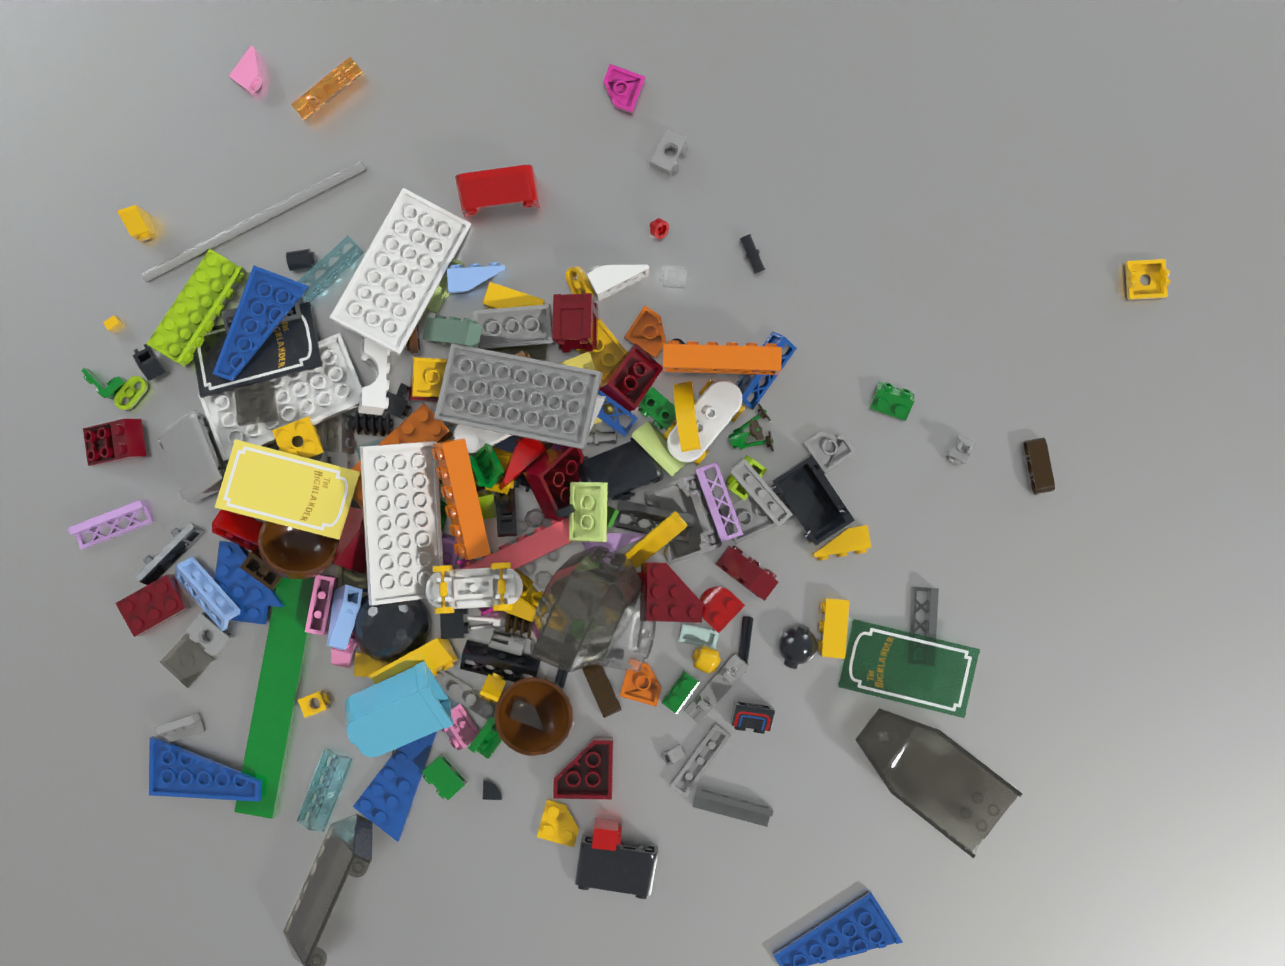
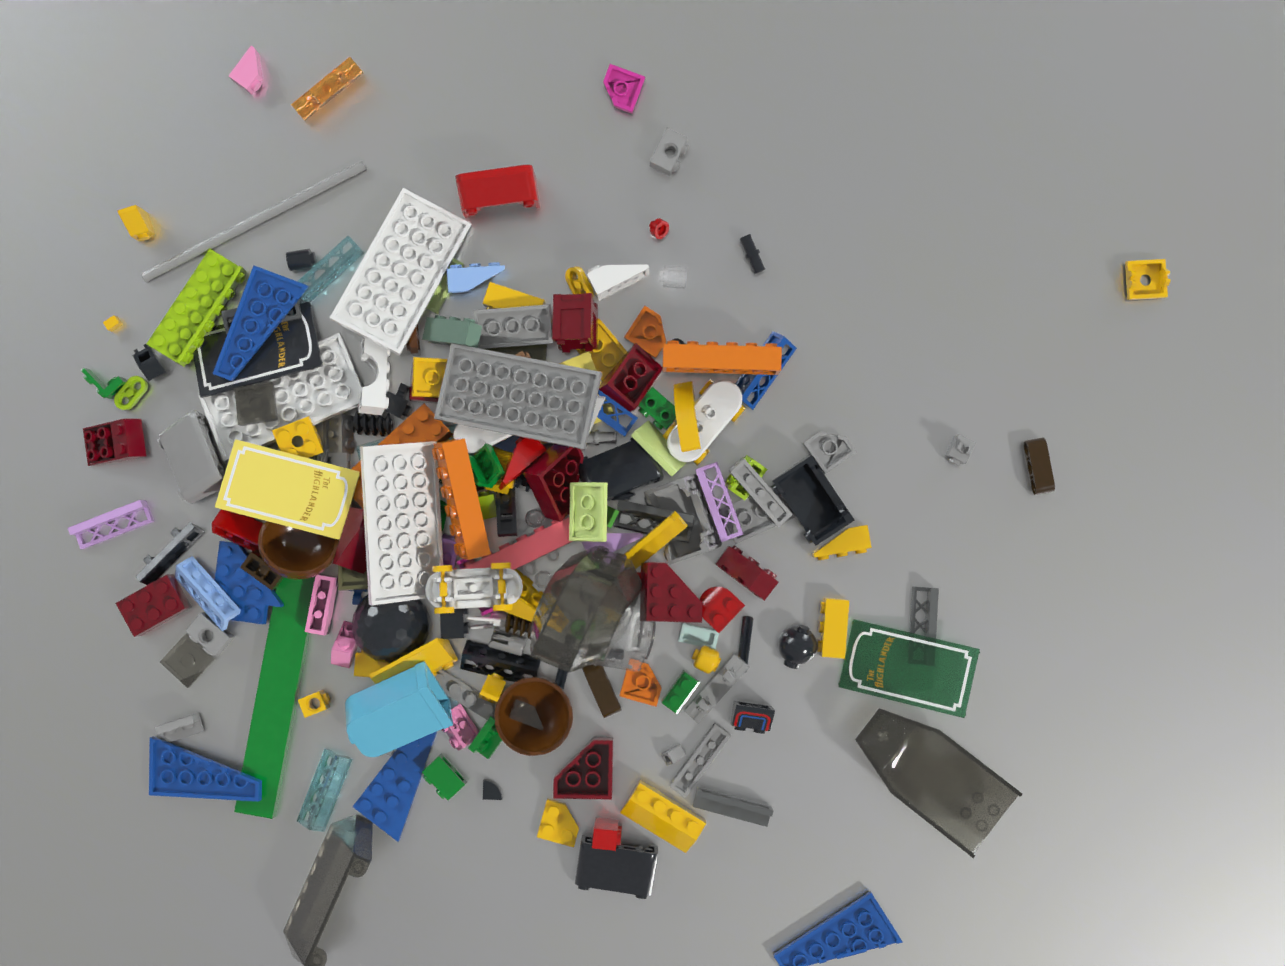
(343, 615): light blue slope -> none
(564, 511): black tile -> none
(663, 816): none -> yellow slope
(739, 437): plant -> none
(892, 400): green bracket -> none

